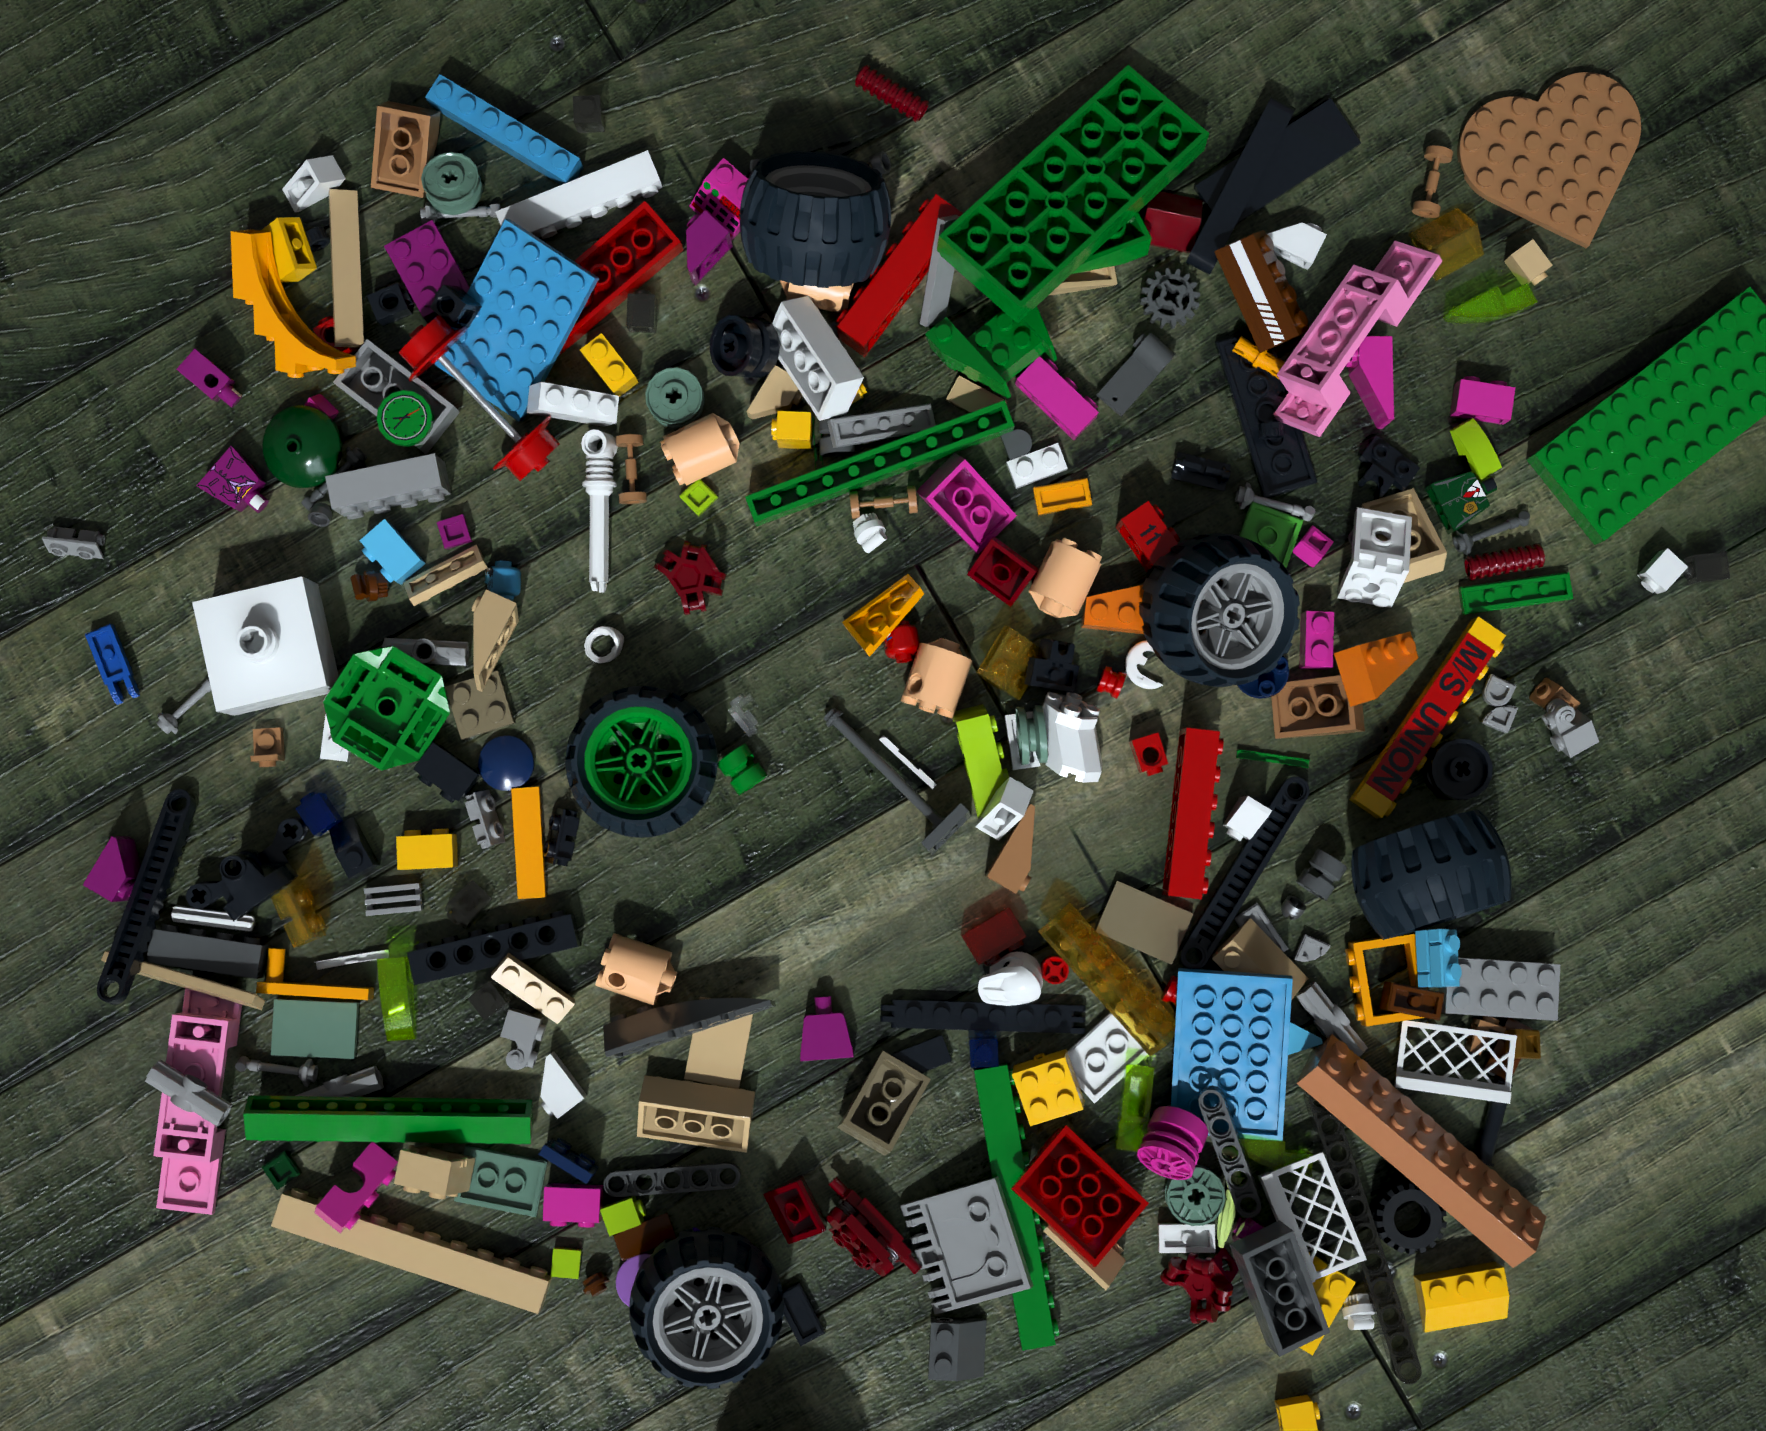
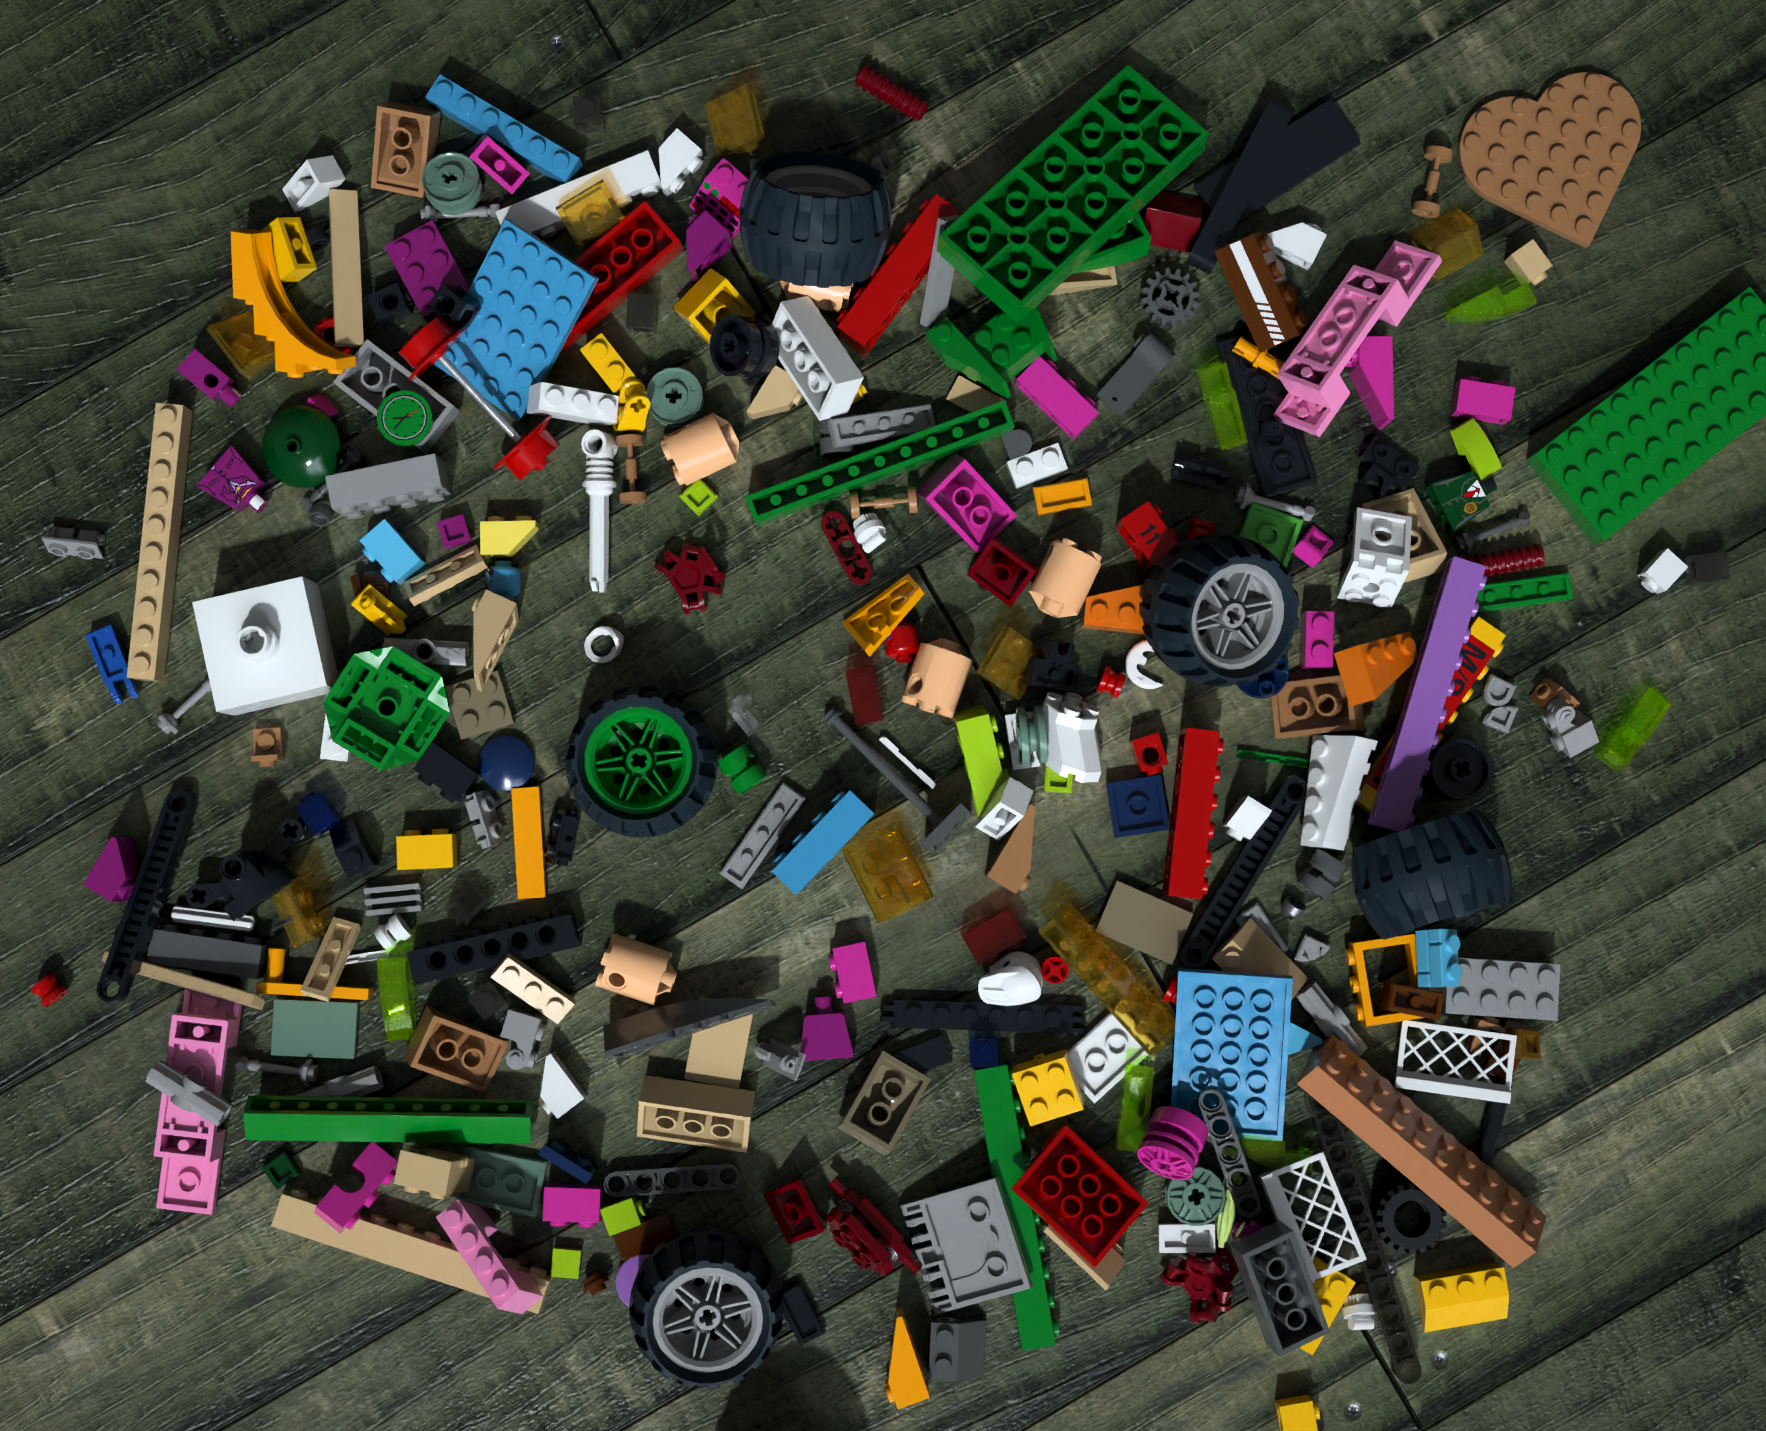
(49, 990): none -> red wheel
(159, 542): none -> tan brick
(244, 349): none -> clear yellow slope
(330, 959): none -> tan plate
(380, 611): none -> yellow hinge
(392, 932): none -> white wheel
(455, 1049): none -> medium nougat slope
(469, 1231): none -> bright pink arch
(498, 164): none -> dark pink brick
(505, 538): none -> light yellow slope
(591, 214): none -> clear yellow slope
(632, 407): none -> yellow piece
(677, 159): none -> white slope
(709, 302): none -> yellow slope
(735, 122): none -> clear yellow plate
(762, 836): none -> light grey tile
(780, 1058): none -> light grey hinge
(792, 429): yellow brick -> none
(823, 842): none -> dark azure brick
(830, 533): none -> dark red beam
(853, 972): none -> dark pink brick
(864, 696): none -> clear red brick
(887, 873): none -> clear yellow slope
(906, 1375): none -> light orange slope
(1057, 783): none -> lime tile
(1137, 806): none -> dark blue plate
(1199, 527): none -> red wheel
(1221, 404): none -> clear neon green slope
(1333, 788): none -> white wedge
(1427, 695): none -> medium lavender brick
(1633, 729): none -> clear neon green slope

